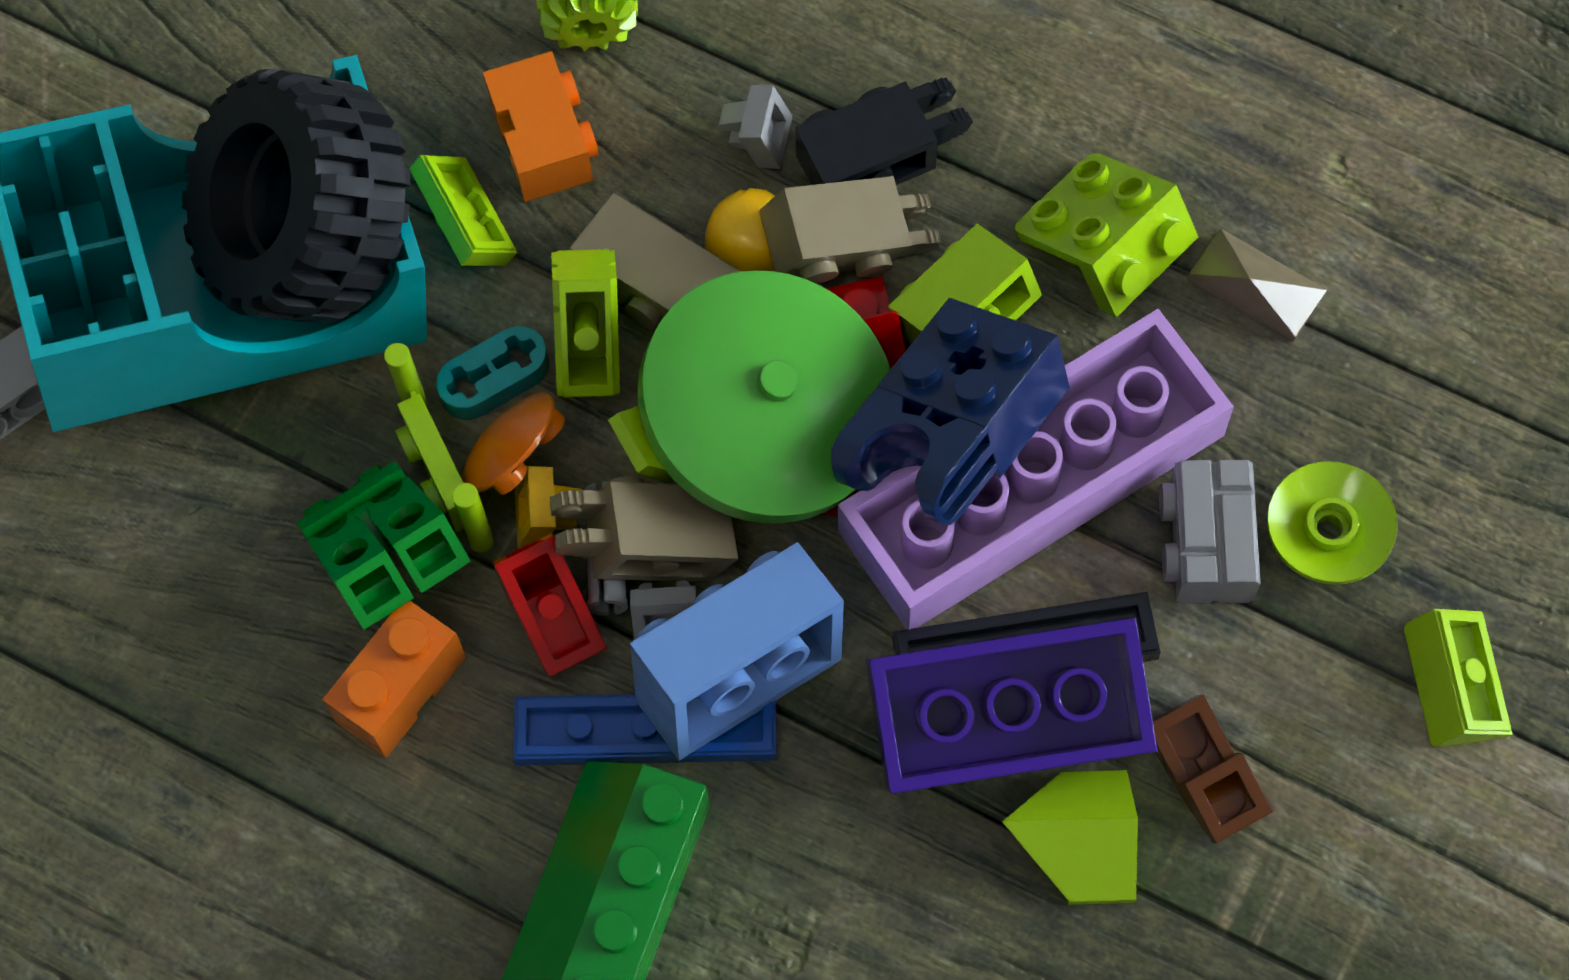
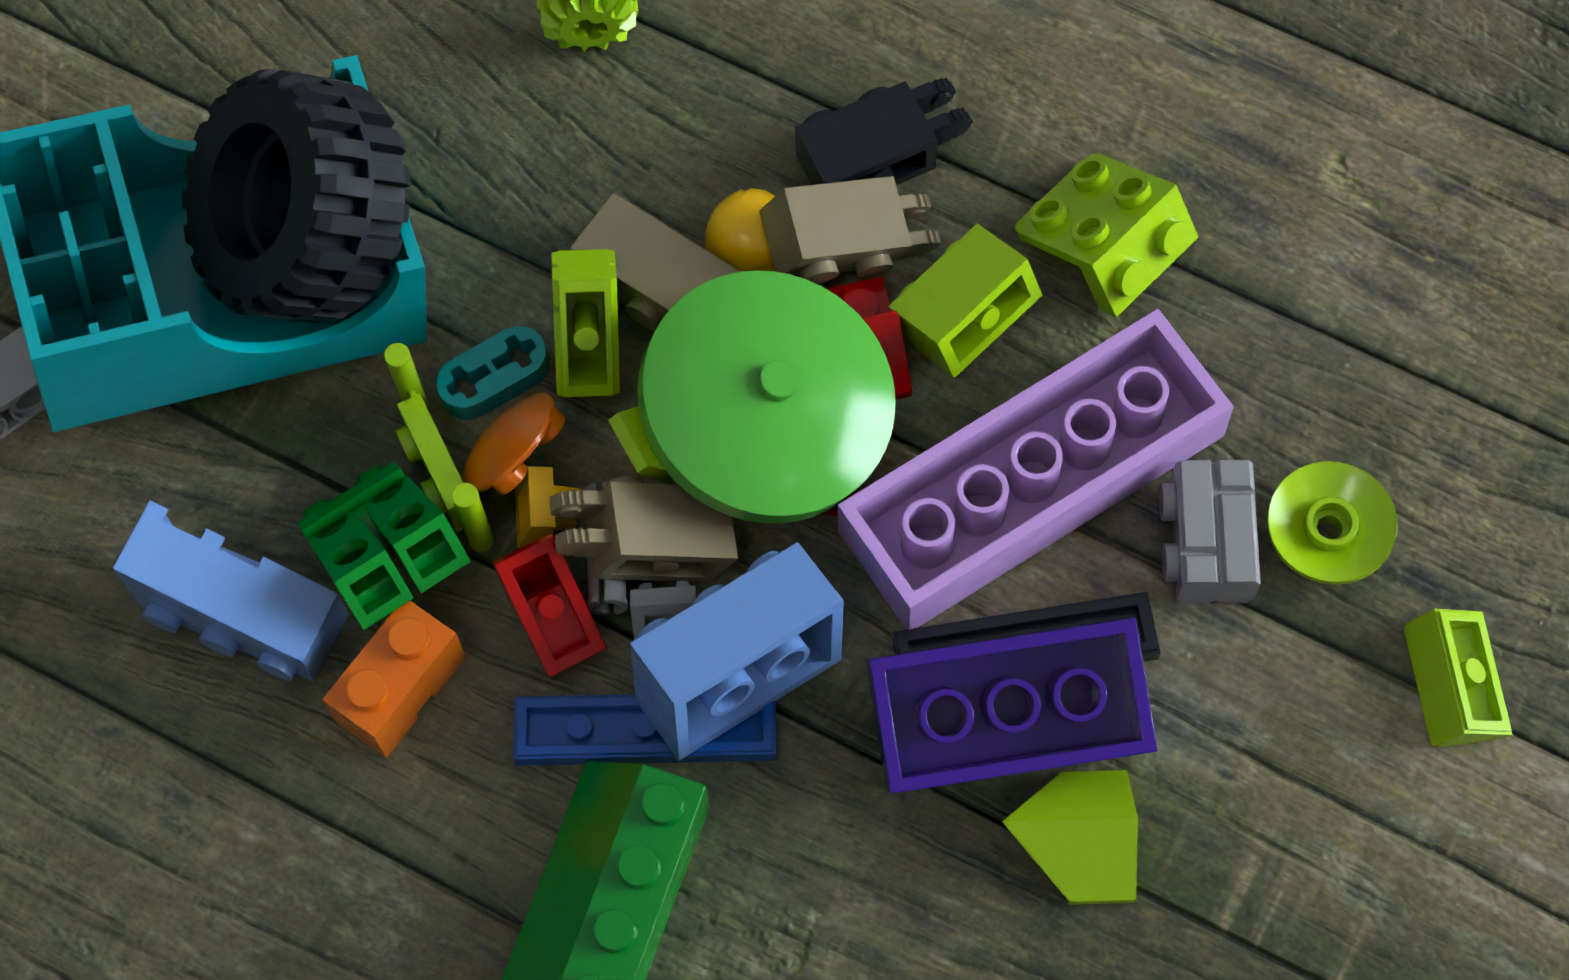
(229, 597): none -> medium blue wedge
(463, 211): lime plate -> none
(540, 126): orange brick -> none
(758, 125): light grey tile -> none
(956, 407): dark blue brick -> none
(1207, 771): reddish brown slope -> none
(1257, 284): dark tan slope -> none

